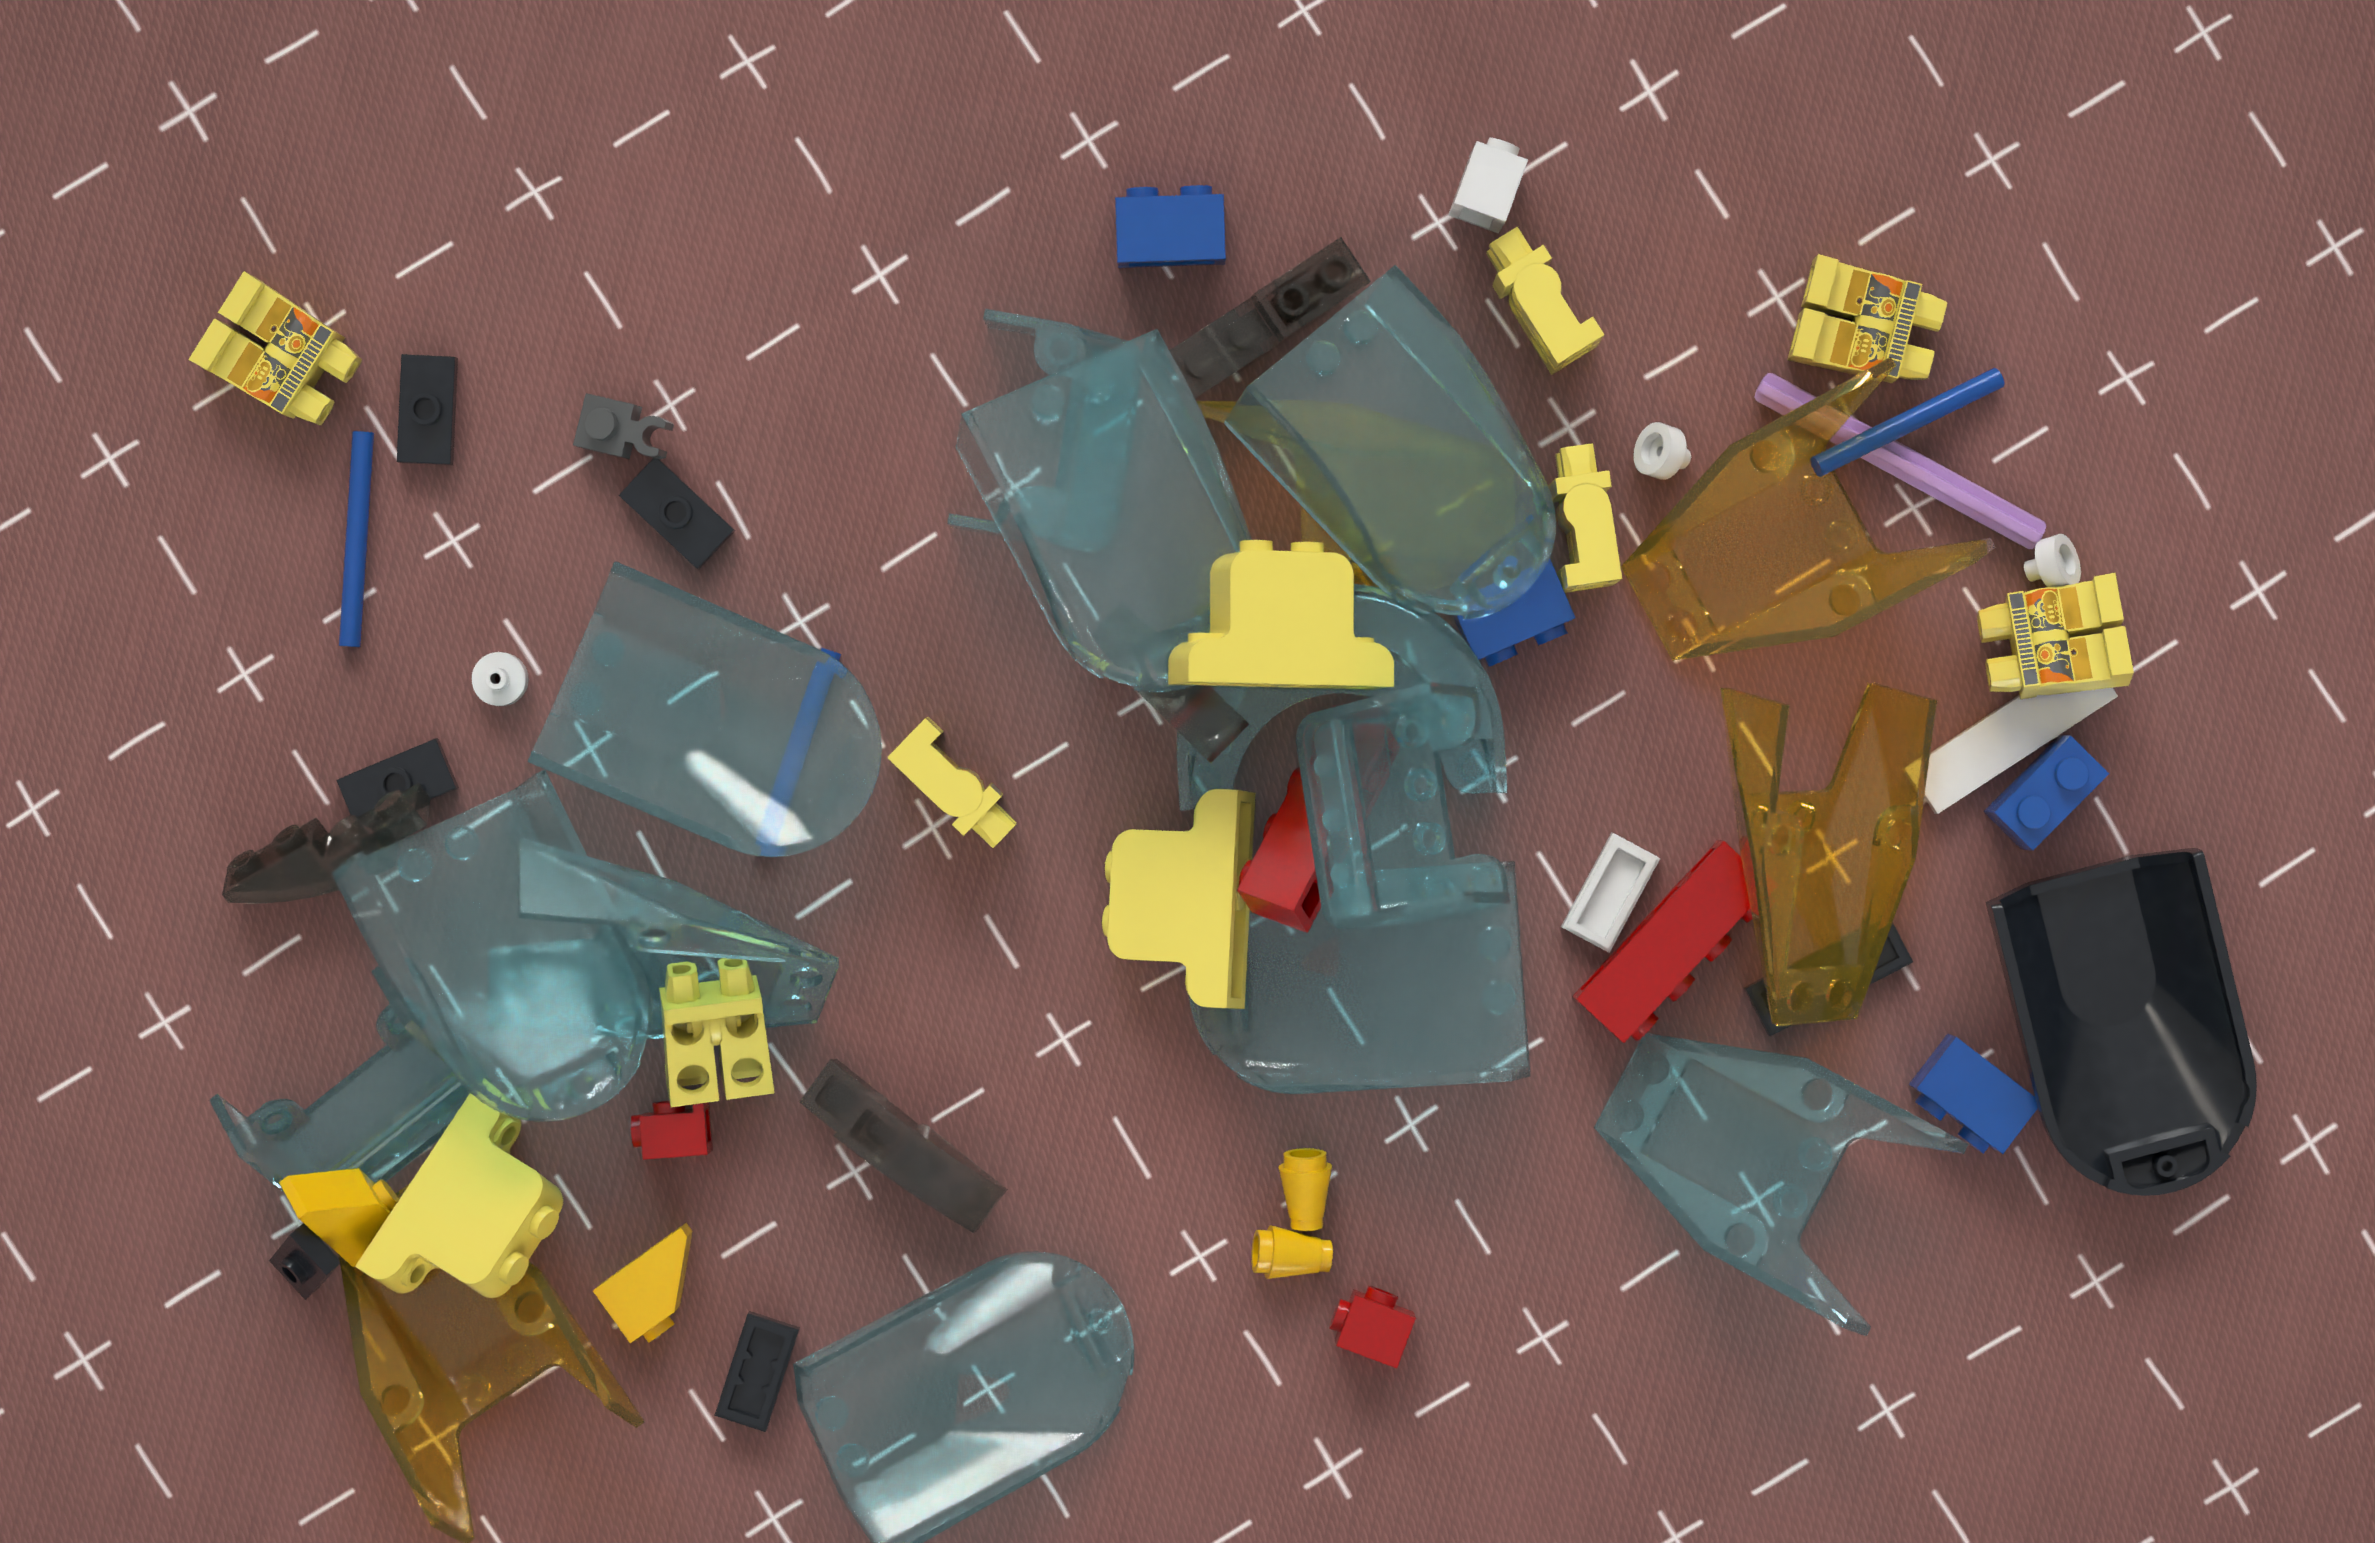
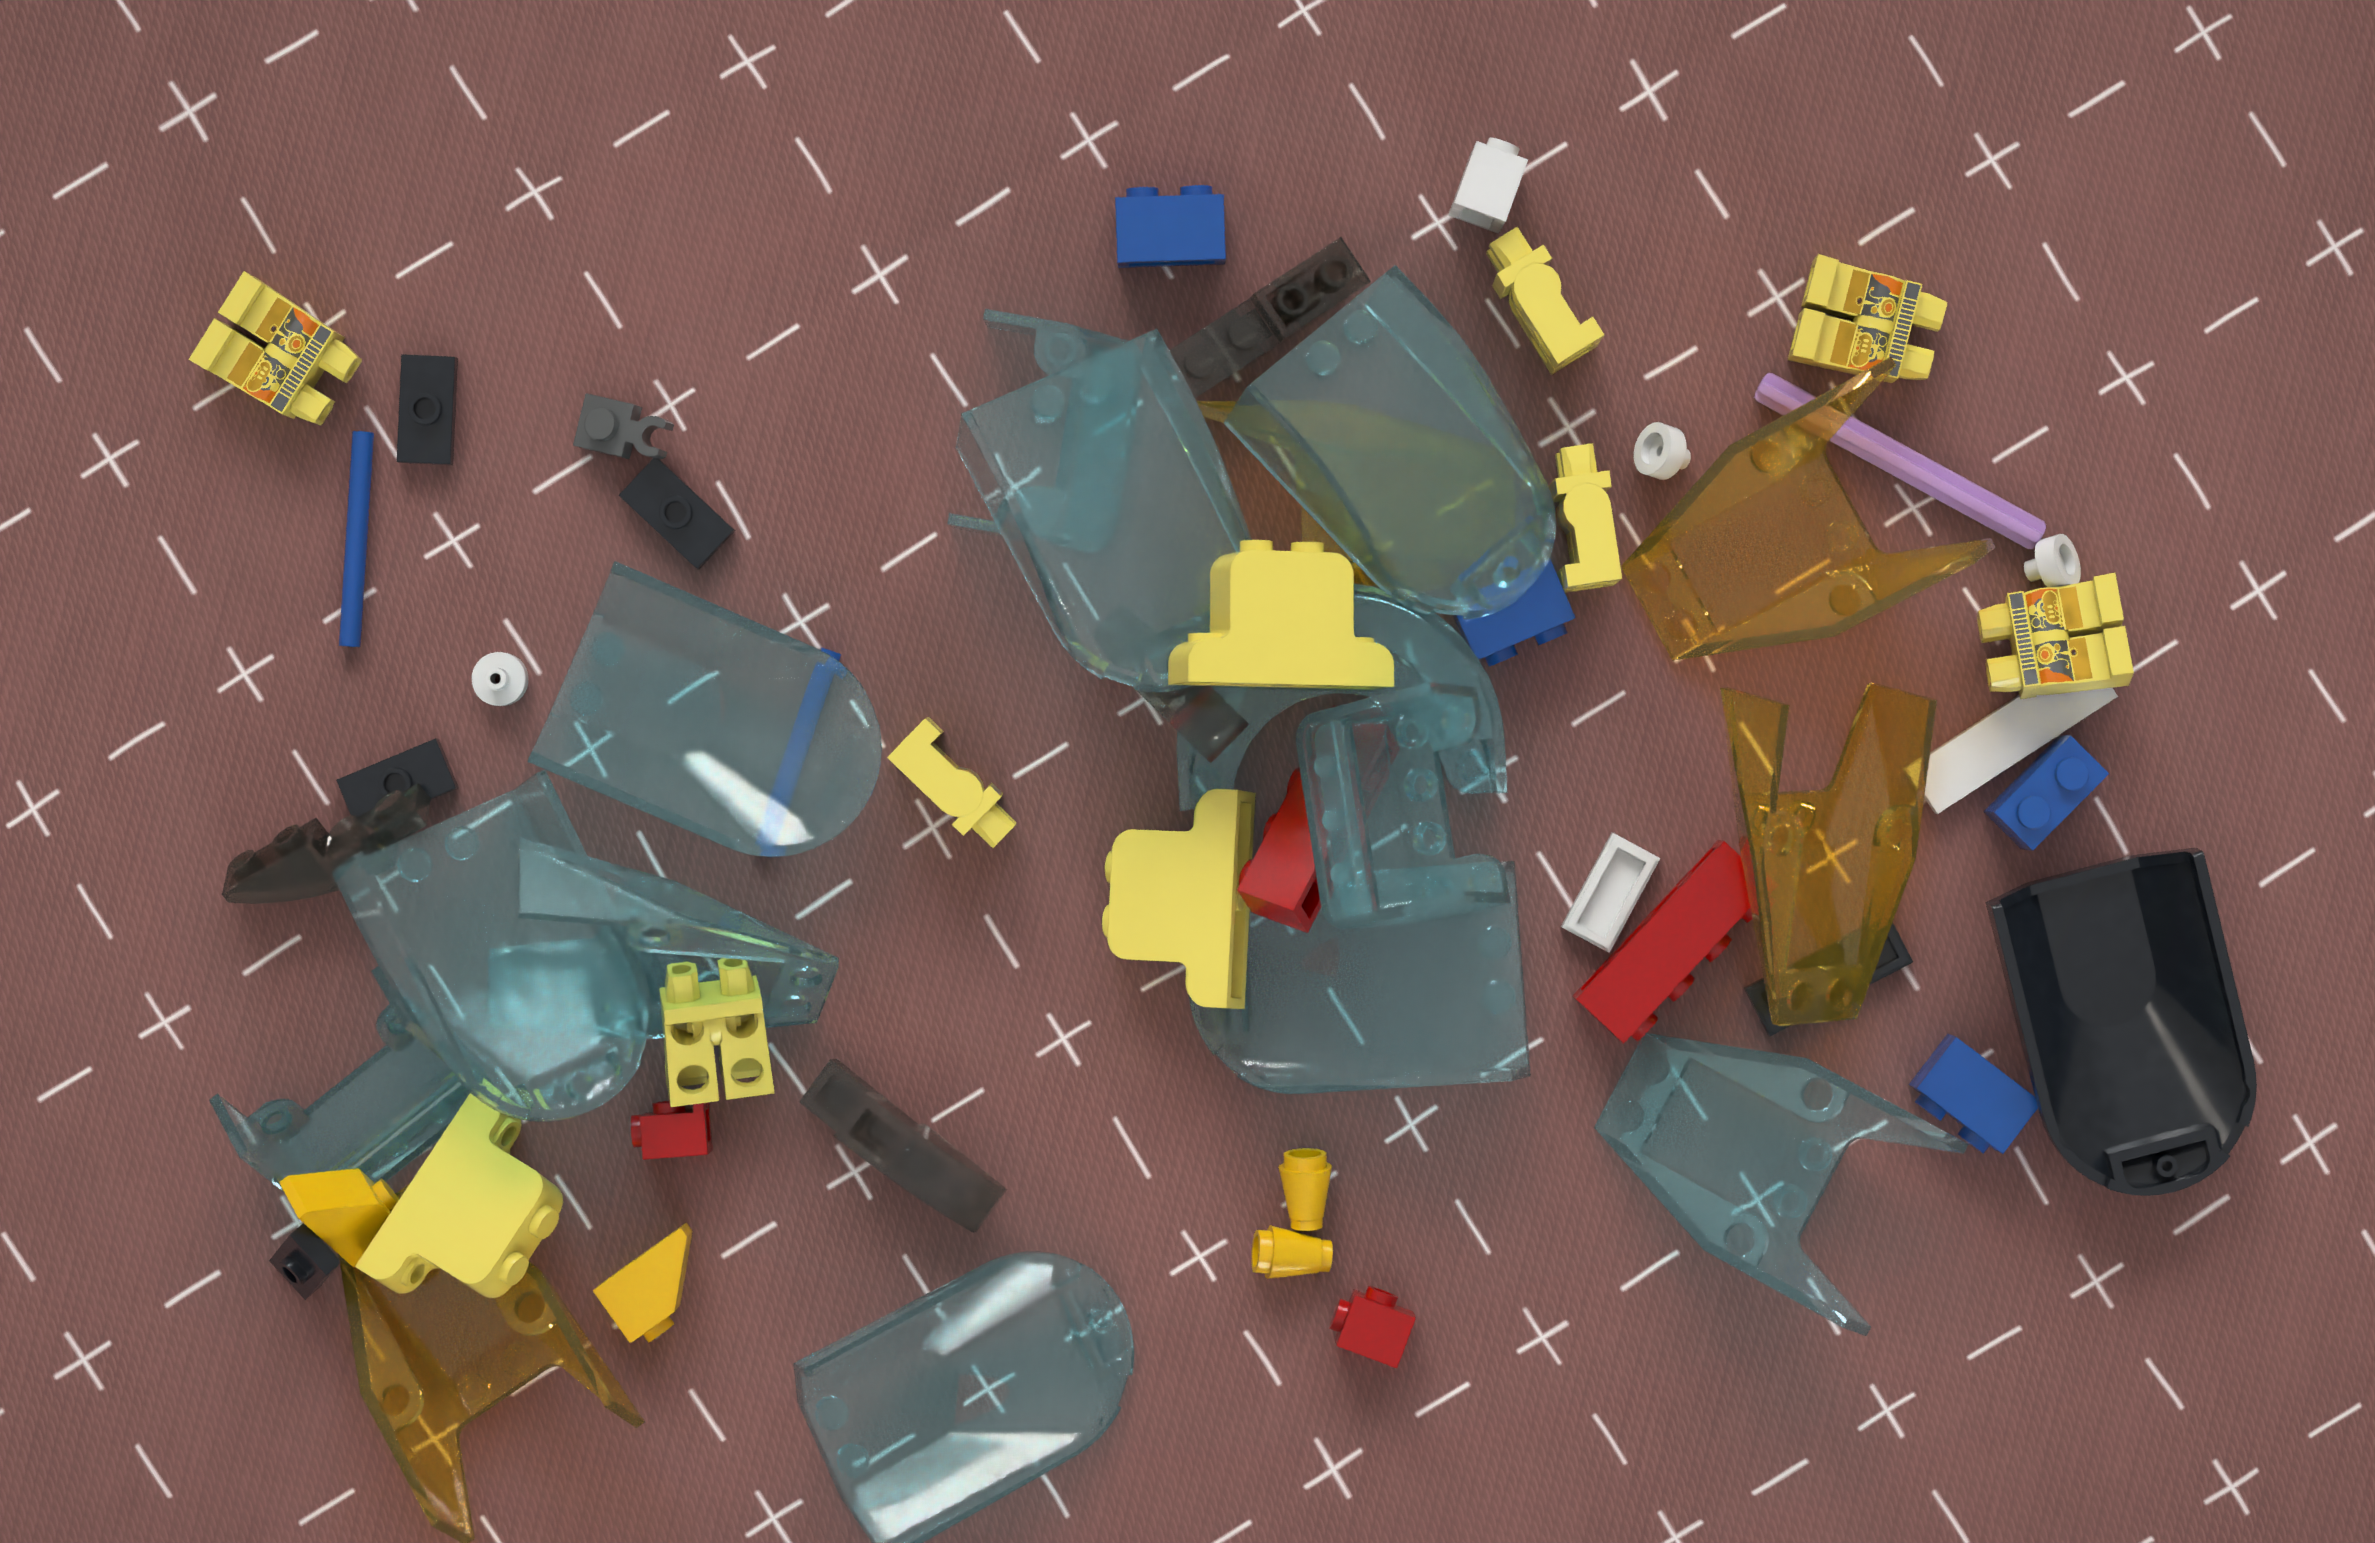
(757, 1371): black plate -> none
(1907, 422): blue bar -> none

